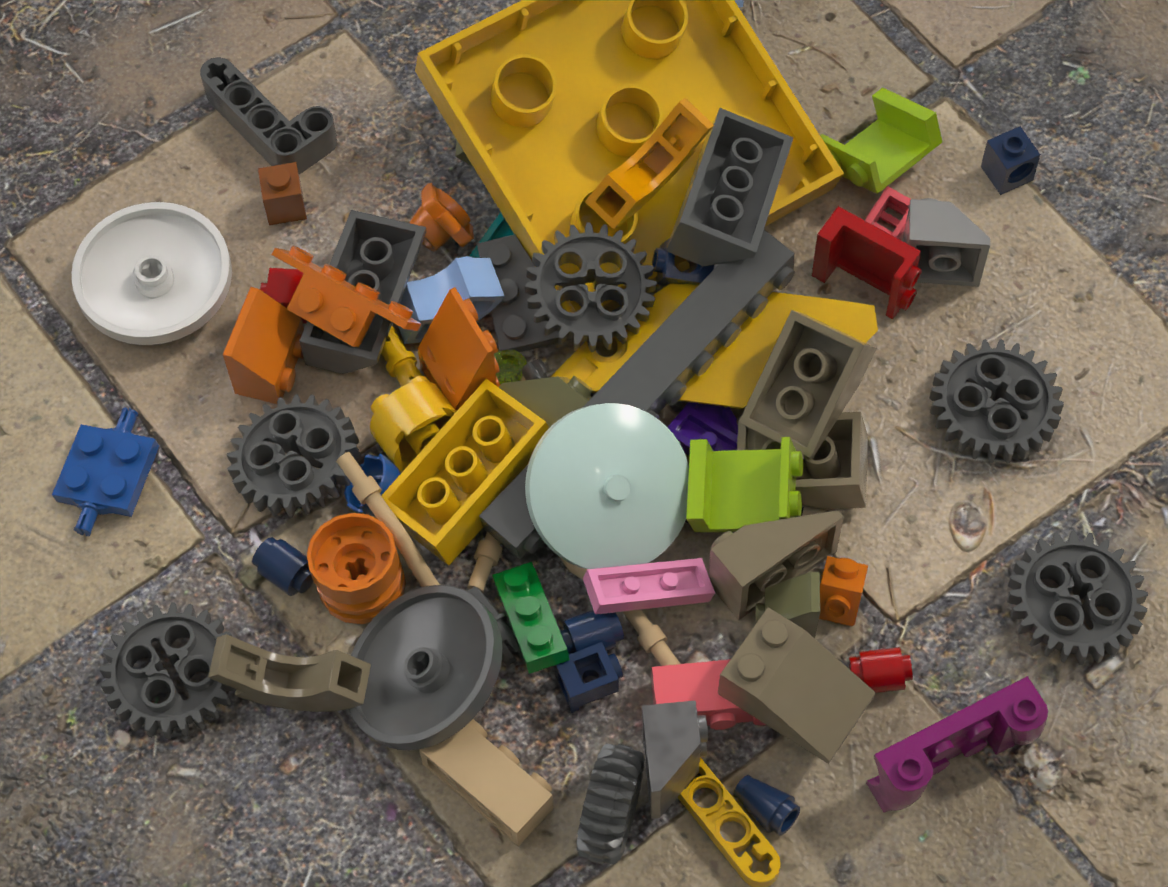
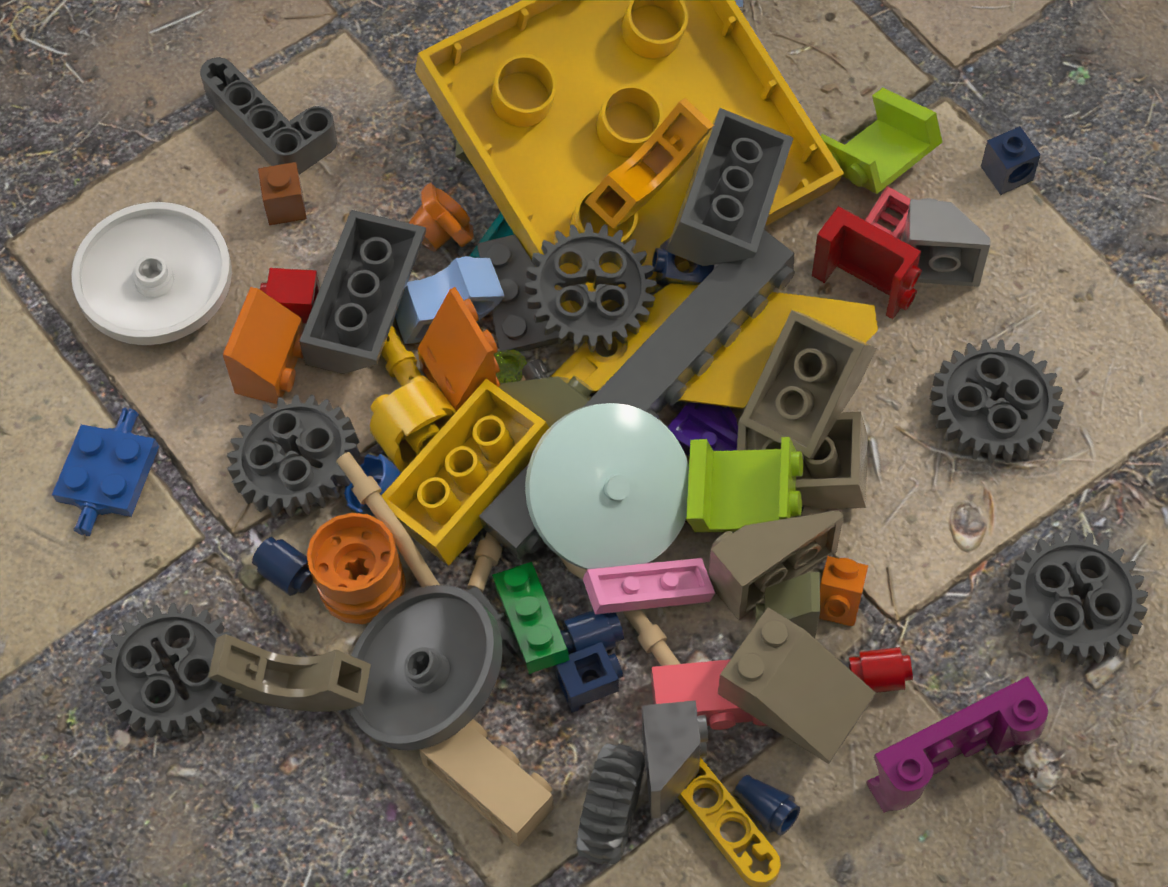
(337, 305): orange bracket -> none

